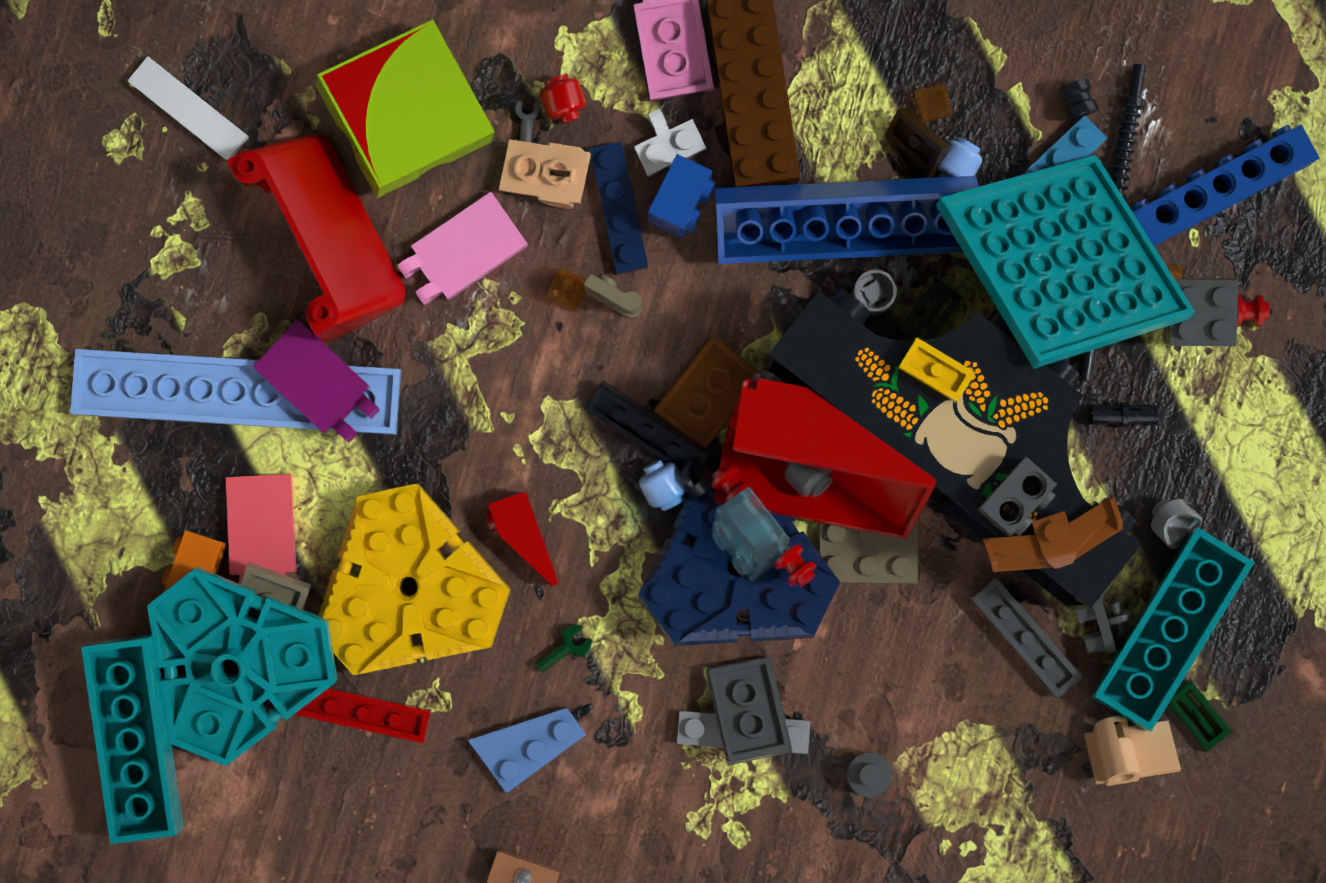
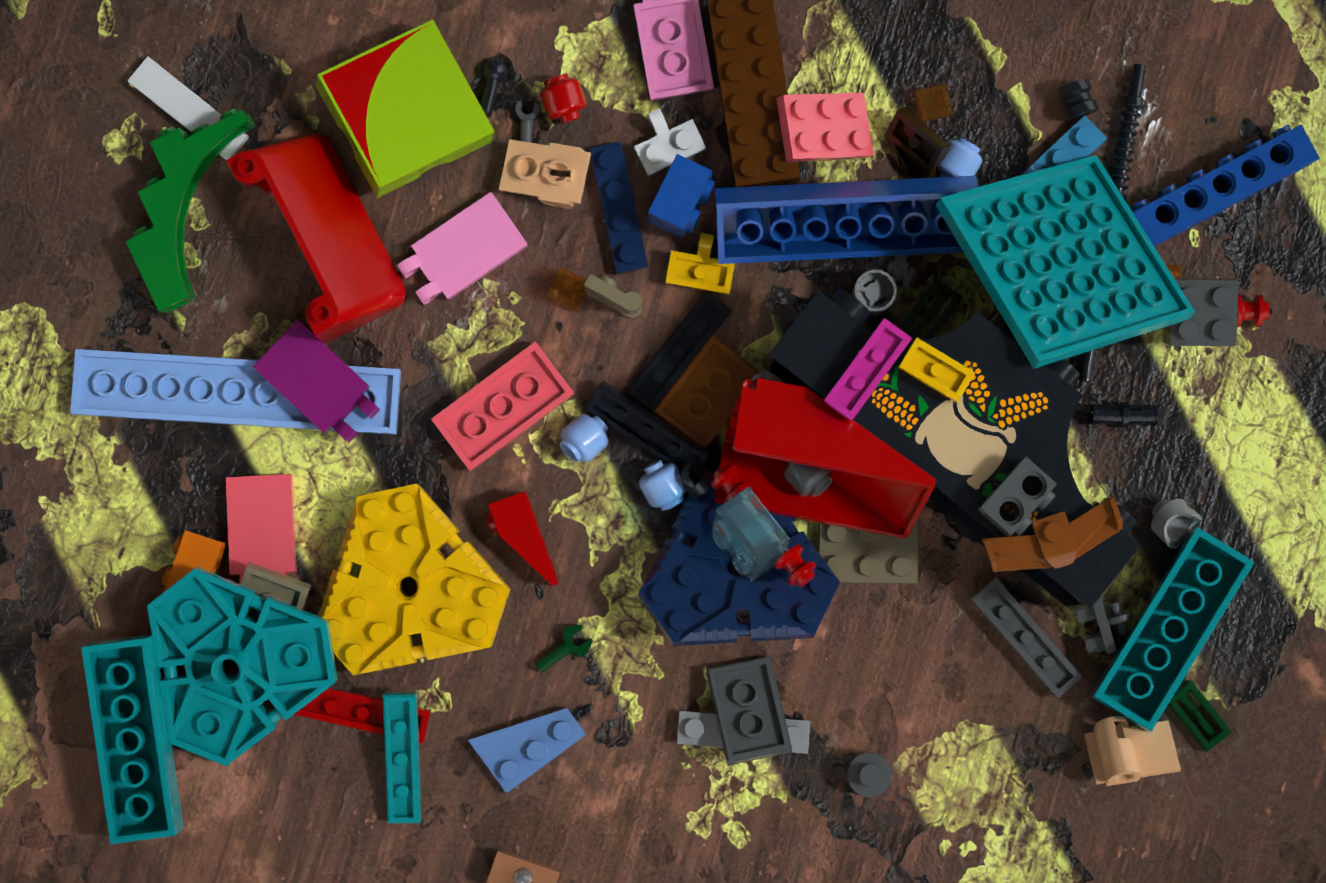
(167, 201): none -> green arch
(402, 757): none -> teal tile
(494, 72): none -> black bar
(502, 406): none -> coral plate
(584, 438): none -> light blue head
(679, 351): none -> black tile
(700, 270): none -> yellow plate
(824, 127): none -> coral plate
(867, 369): none -> dark pink plate

